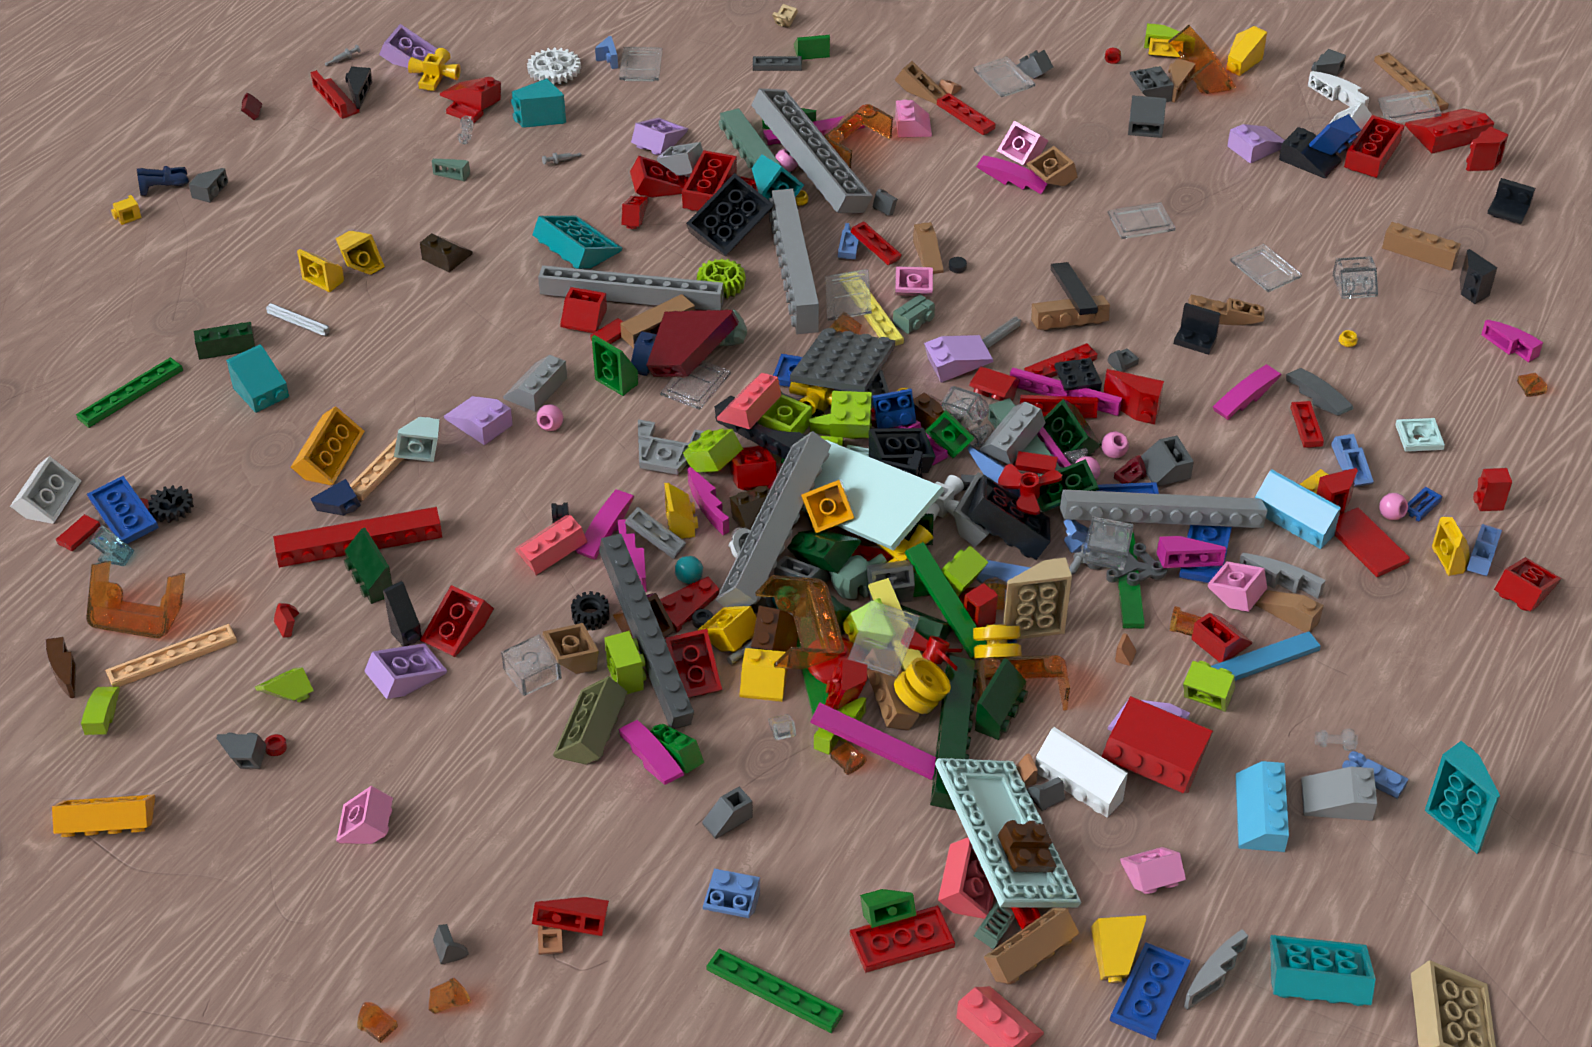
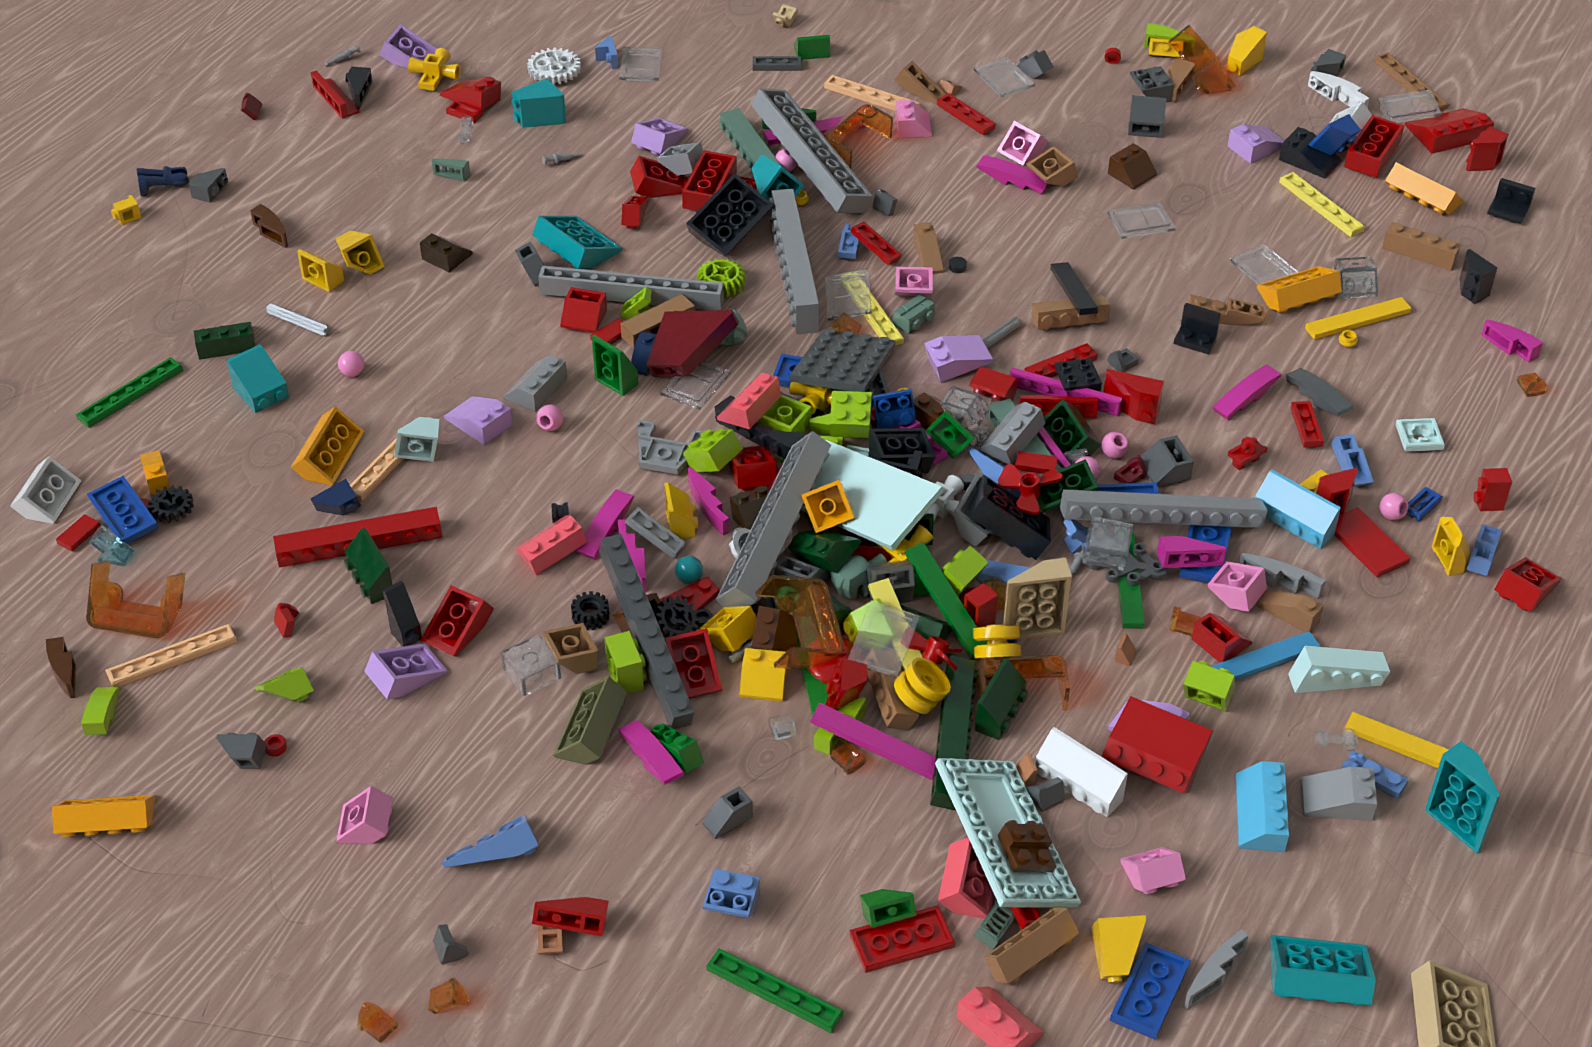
(154, 471): none -> light orange slope
(269, 225): none -> reddish brown slope
(351, 364): none -> bright pink piece
(510, 841): none -> medium blue wedge
(531, 261): none -> dark grey slope
(636, 304): none -> lime slope
(672, 608): none -> black gear
(863, 92): none -> light nougat tile
(1131, 166): none -> reddish brown slope
(1247, 451): none -> red hips
(1300, 288): none -> light orange slope
(1322, 204): none -> light yellow tile
(1337, 669): none -> light aqua wedge
(1357, 318): none -> yellow tile
(1396, 740): none -> yellow tile
(1425, 190): none -> light orange slope

